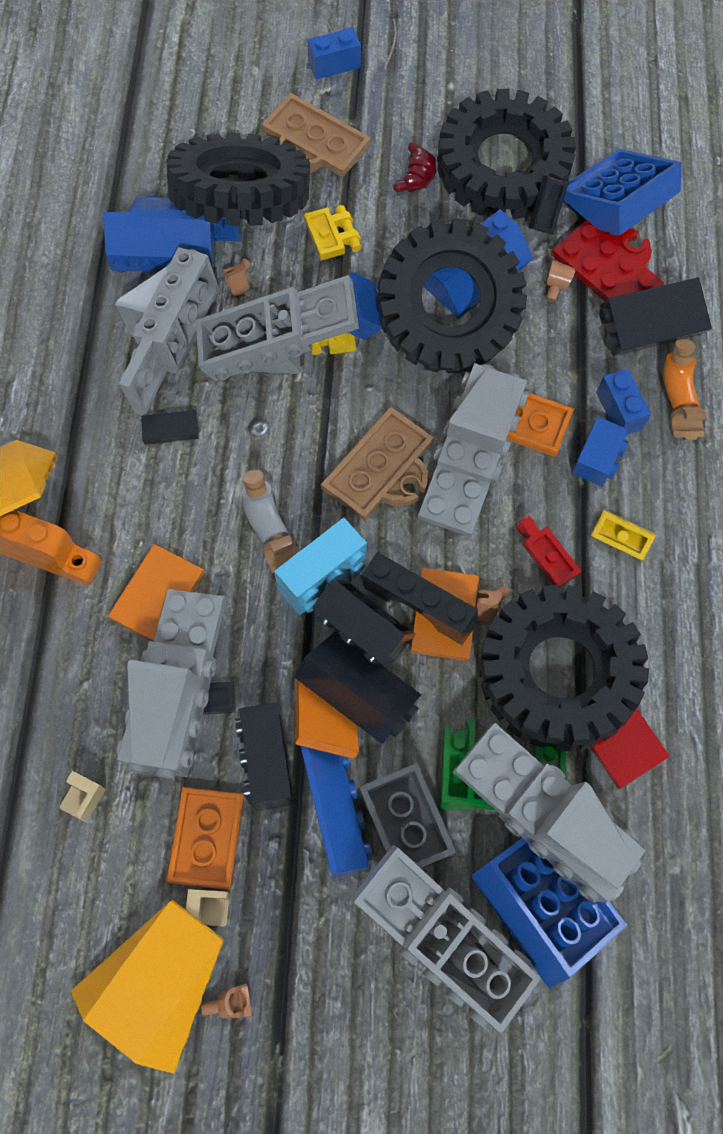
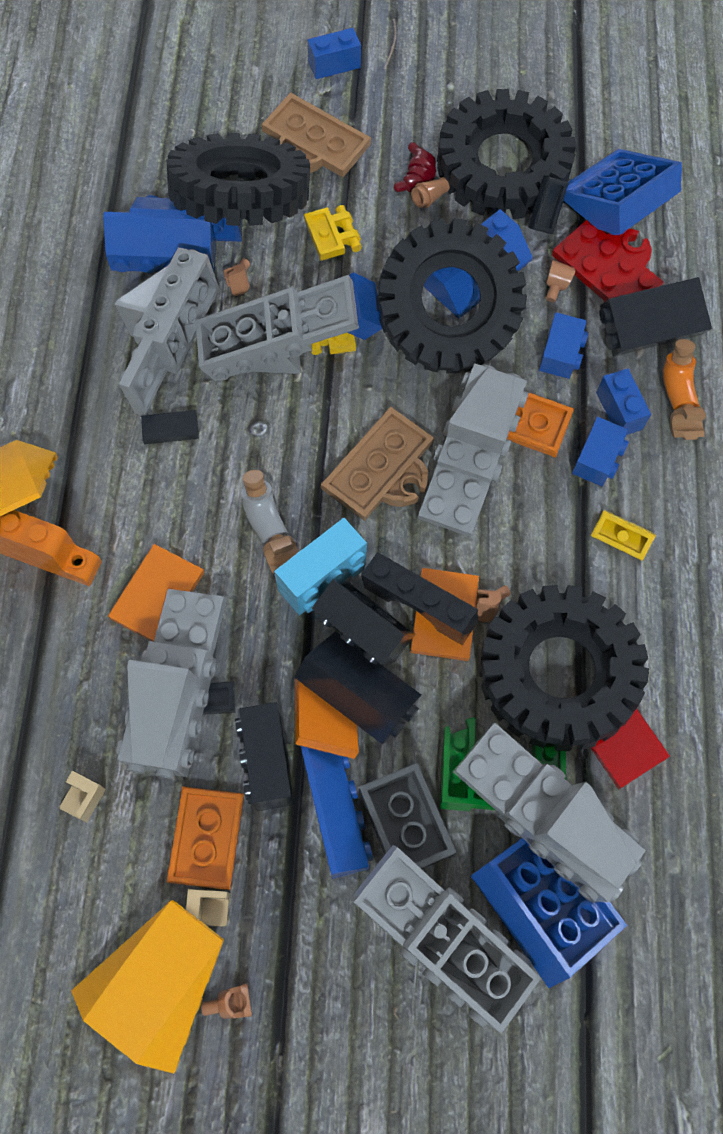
(428, 192): none -> nougat cone
(548, 553): red plate -> none
(563, 345): none -> blue brick

